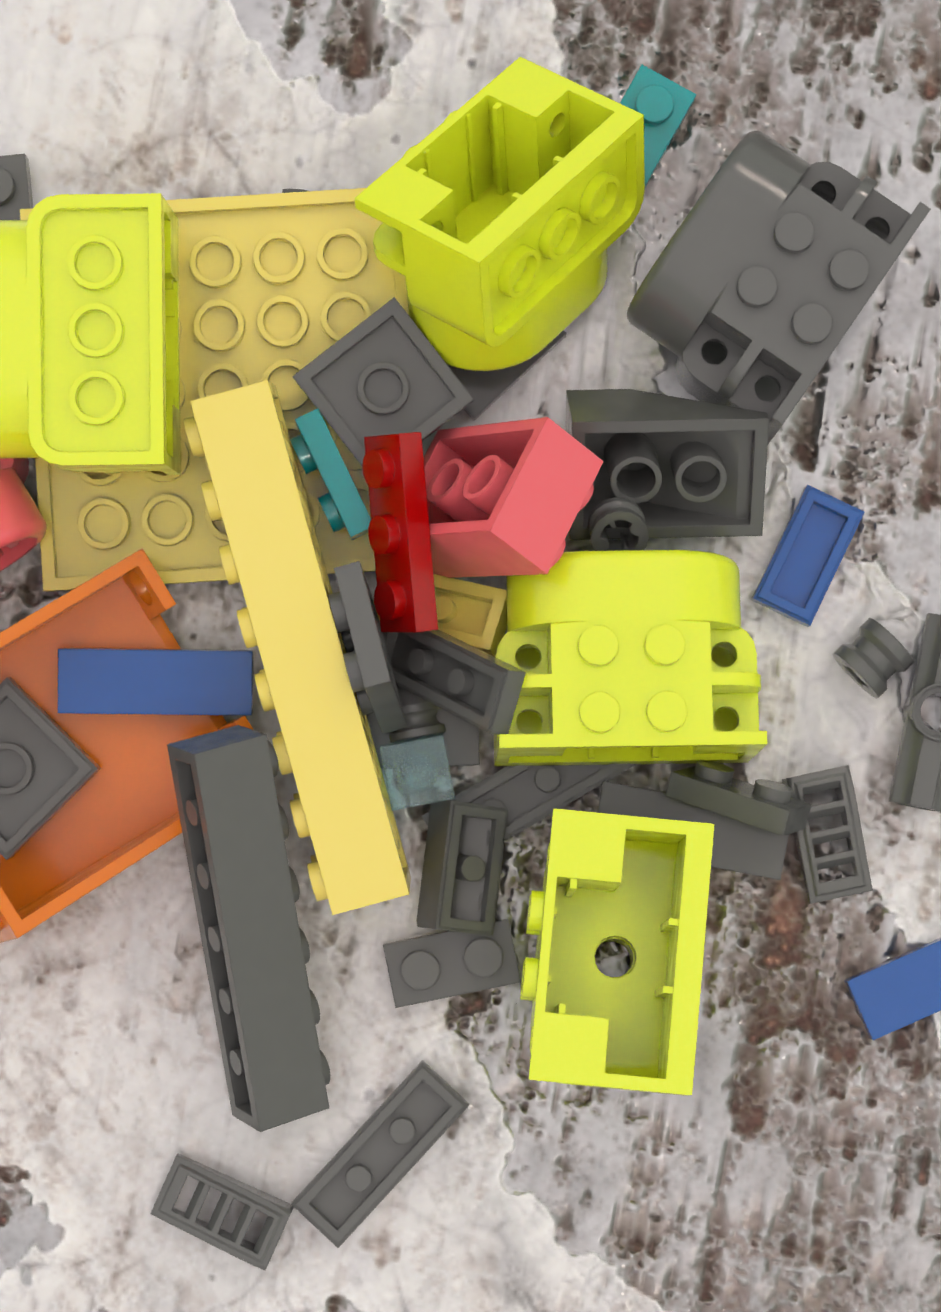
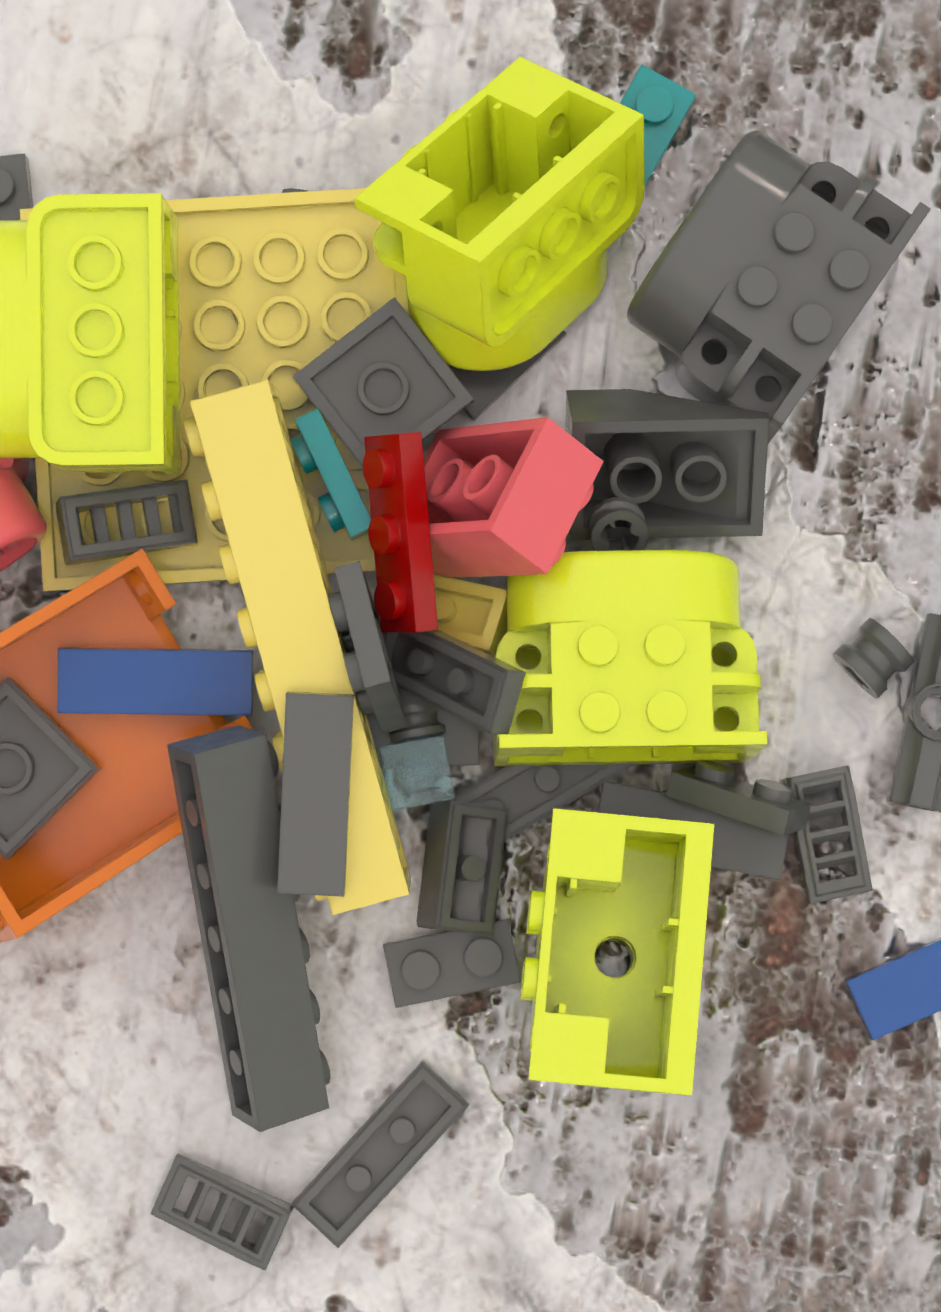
(70, 528): none -> dark grey slope
(315, 794): none -> dark grey tile
(807, 556): blue tile -> none

